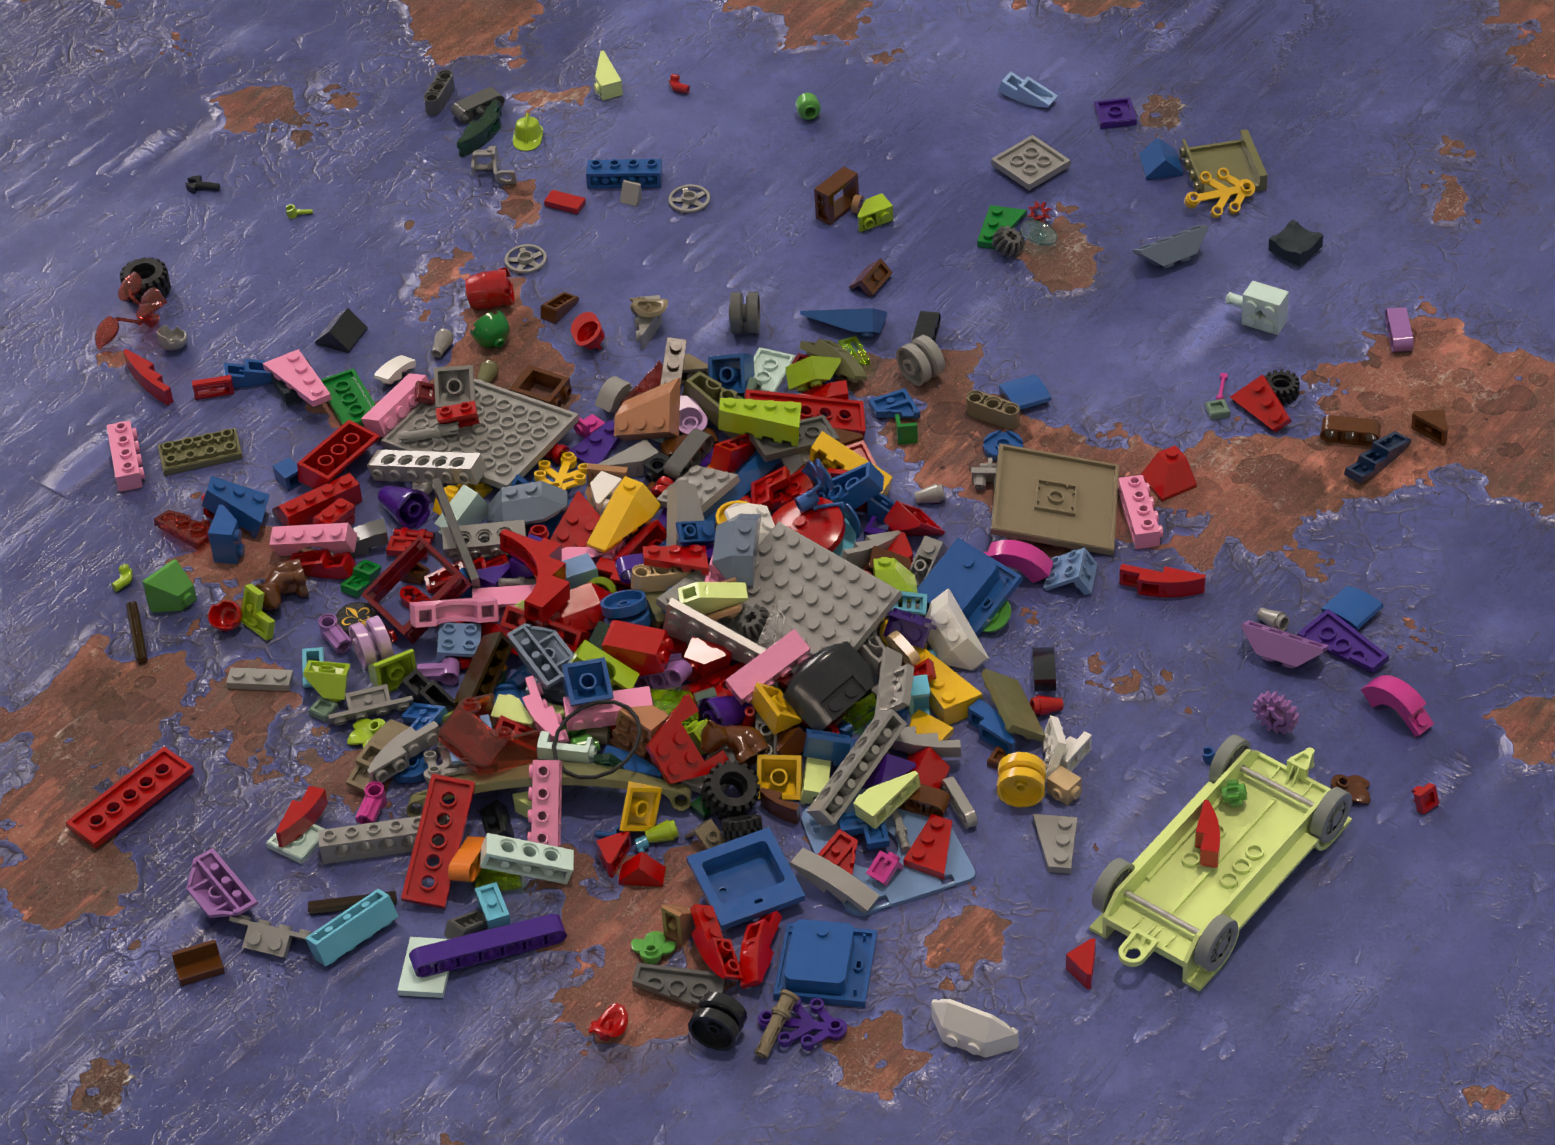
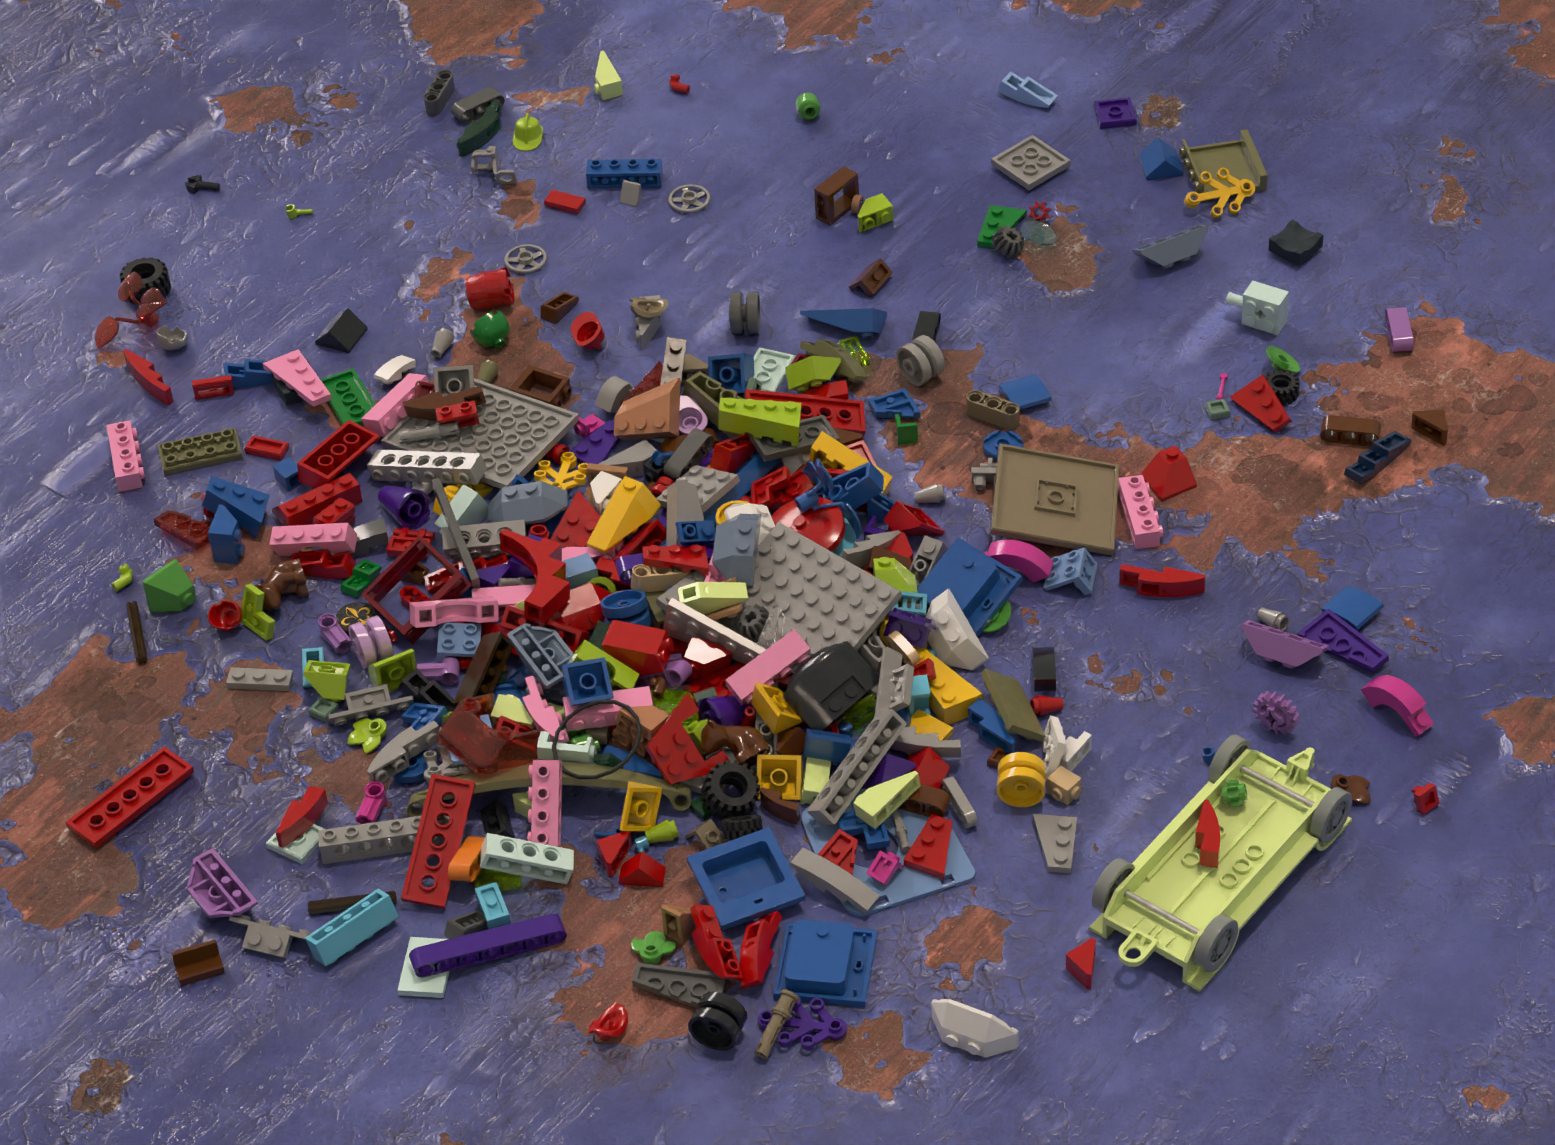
(266, 448): none -> red tile
(359, 776): dark tan slope -> none
(425, 406): none -> reddish brown slope
(658, 457): none -> blue hand
(659, 687): none -> reddish brown arm
(1282, 360): none -> bright green dish

